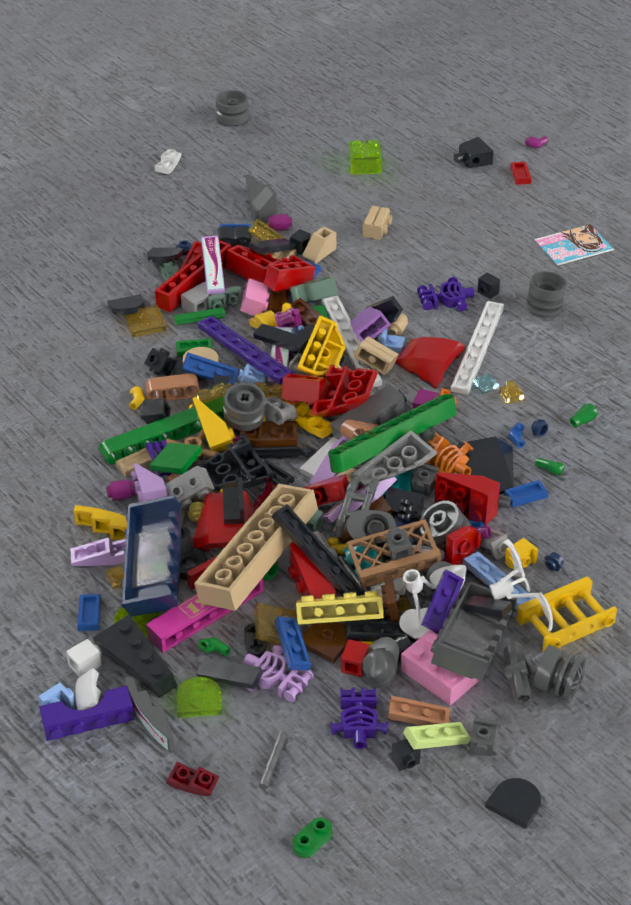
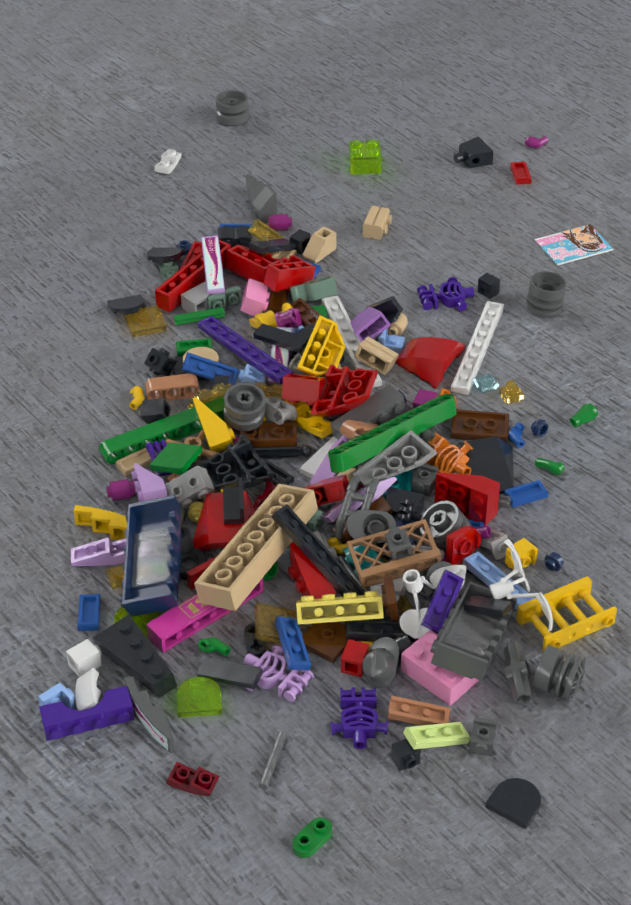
(479, 425): none -> reddish brown tile

